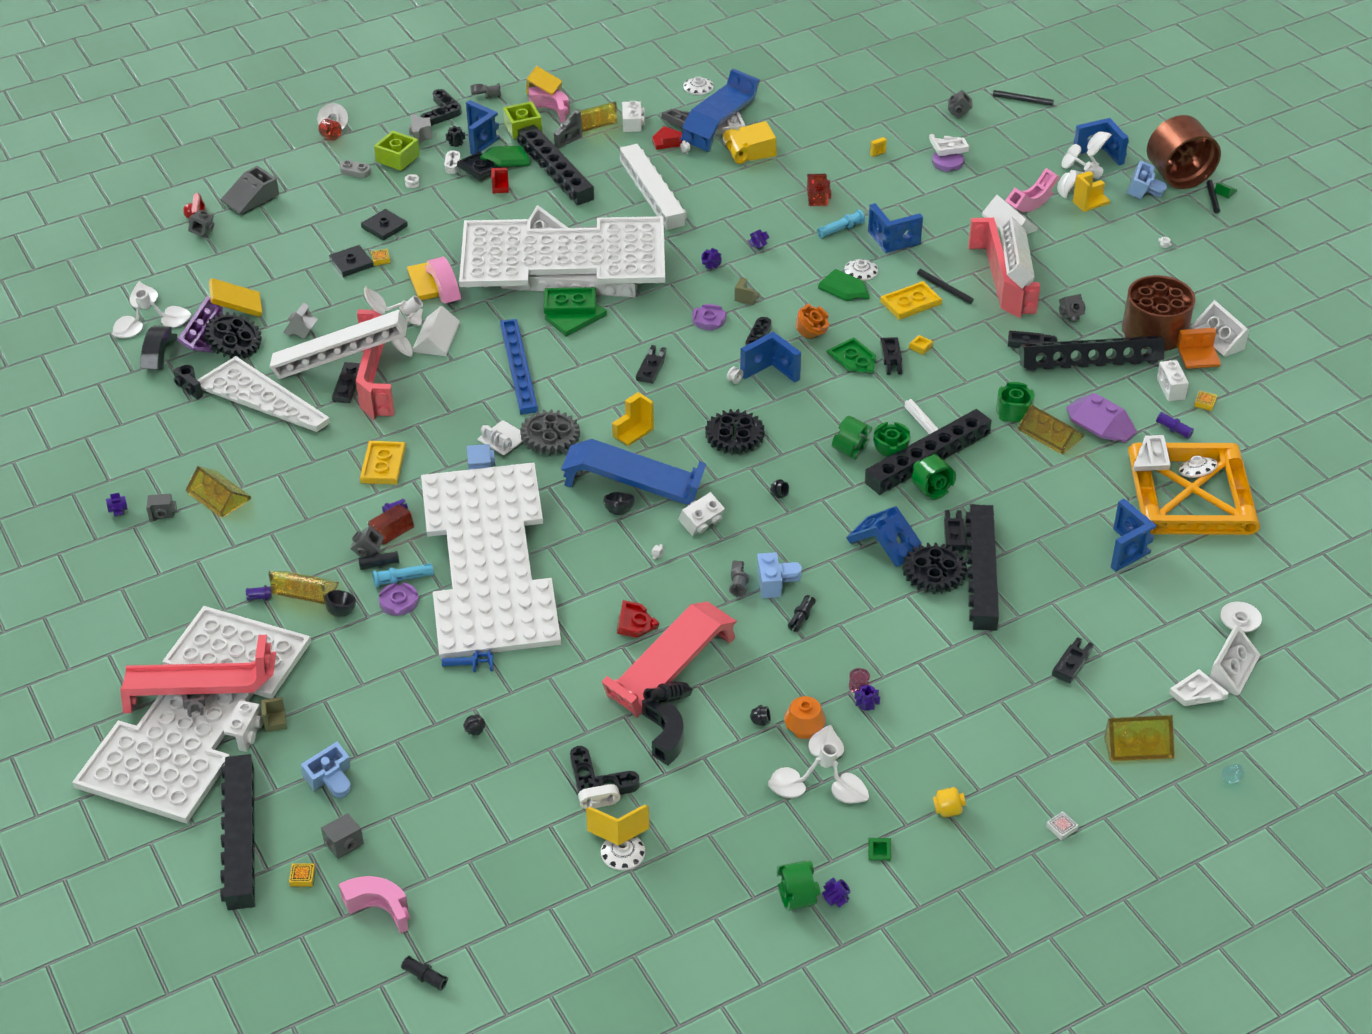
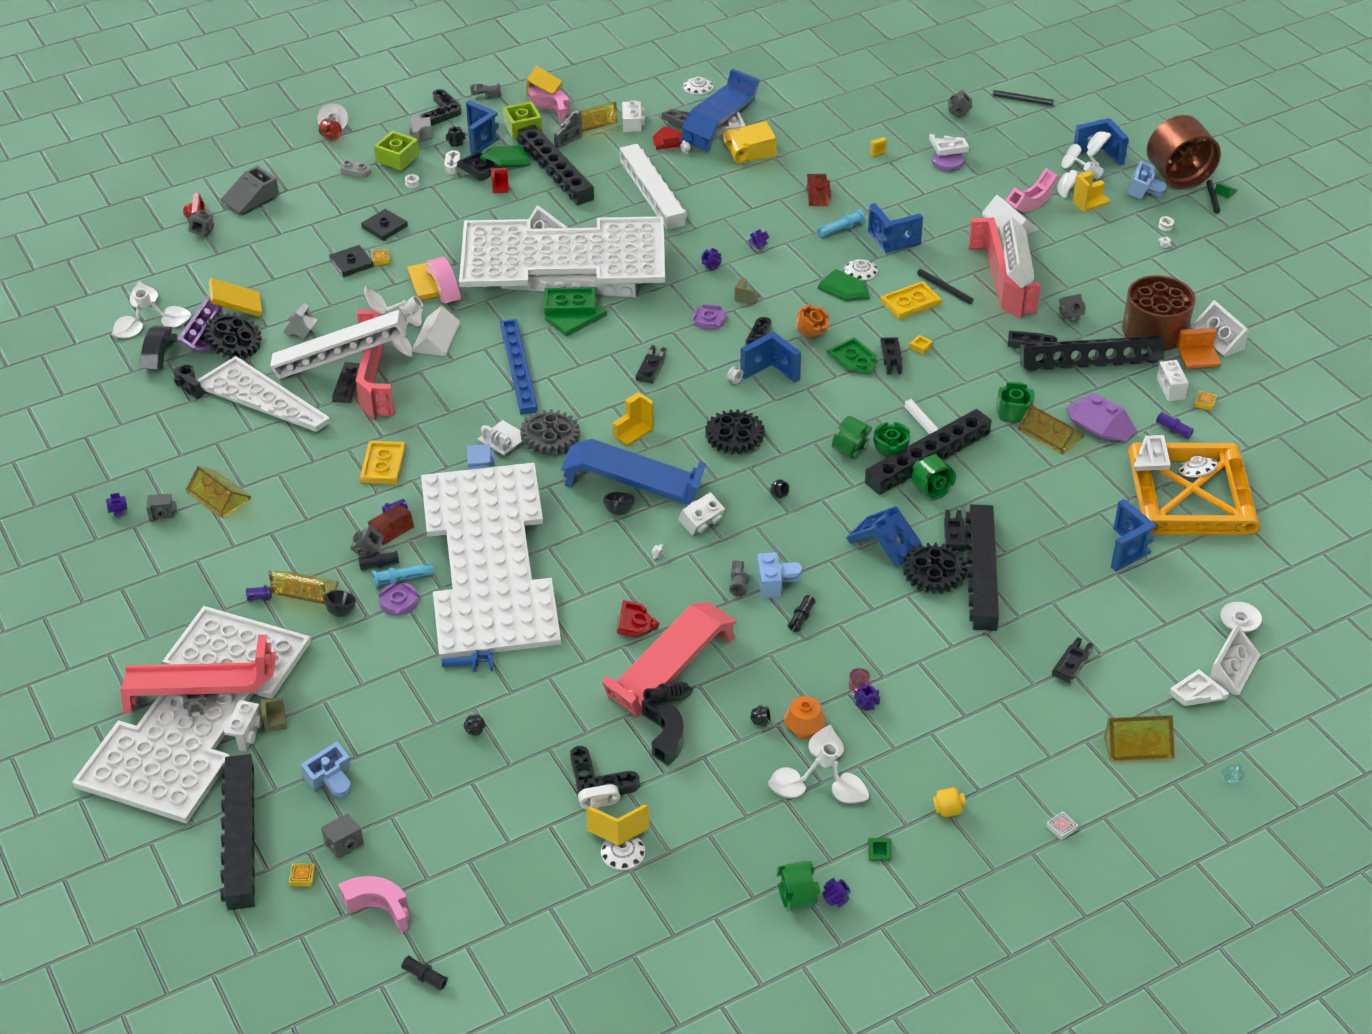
(1166, 223): none -> white bush

